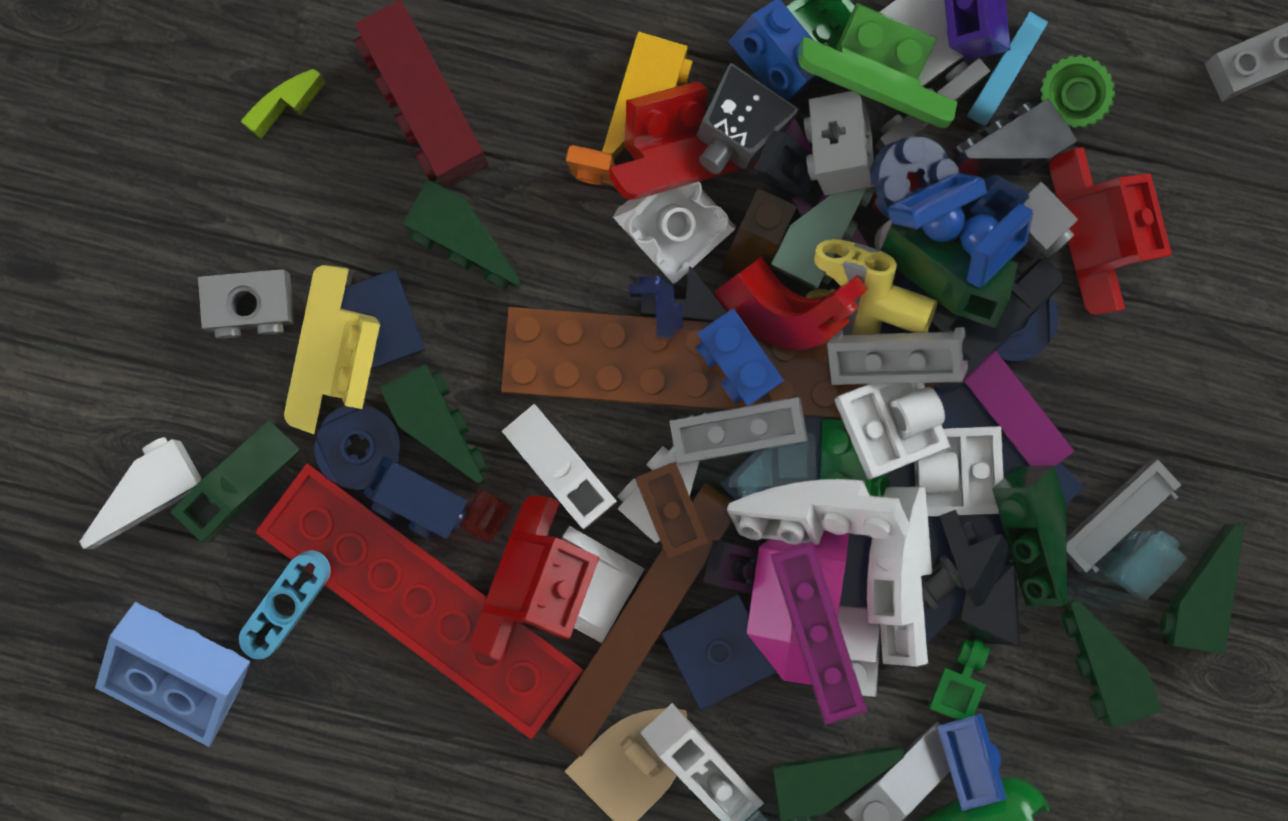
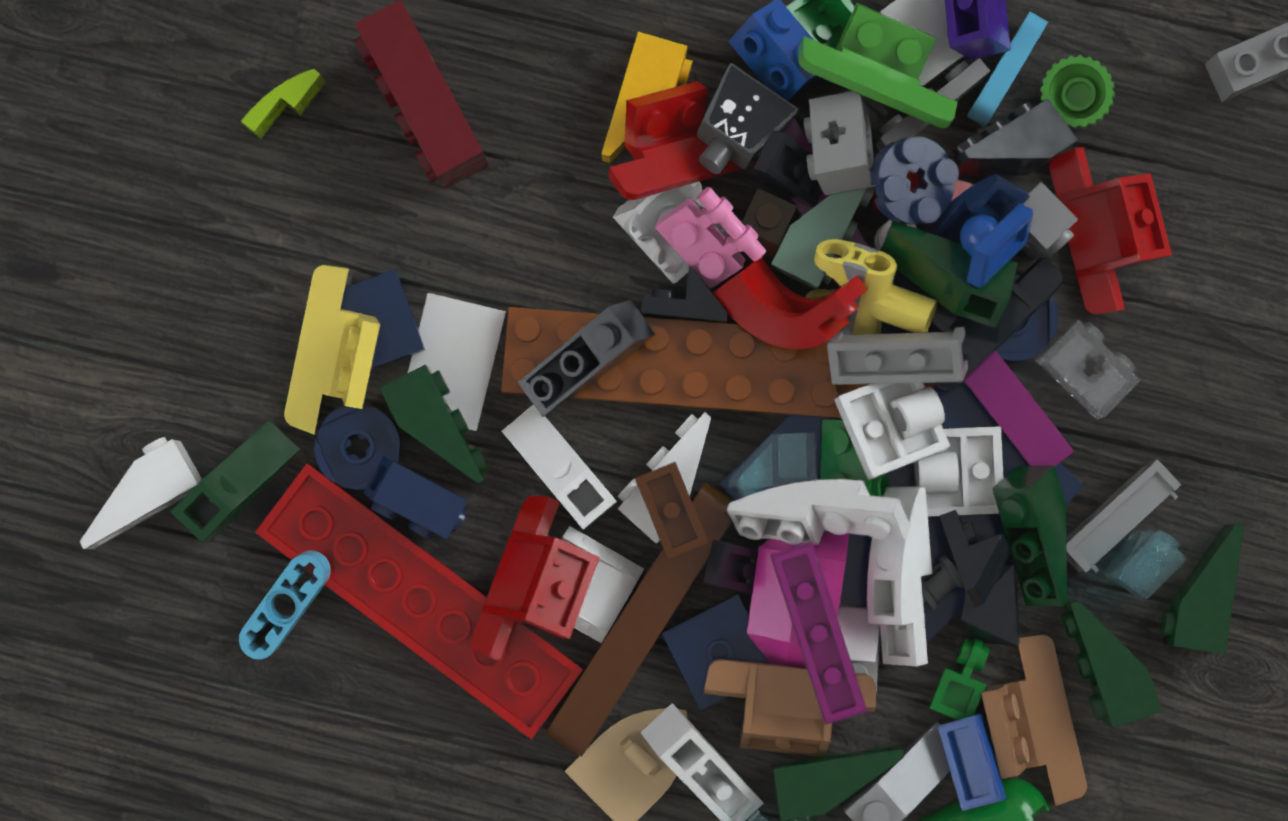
(171, 673): light blue slope -> none
(221, 295): light grey brick -> none
(451, 224): dark green slope -> none
(462, 345): none -> white sticker
(485, 515): clear red slope -> none
(586, 356): none -> black slope
(589, 165): orange plate -> none
(668, 314): clear blue bracket -> none
(703, 244): none -> bright pink plate
(738, 431): light grey plate -> none
(739, 357): blue brick -> none
(779, 705): none -> medium nougat plate
(939, 206): blue tile -> none
(1034, 722): none -> medium nougat plate
(1095, 392): none -> clear brick

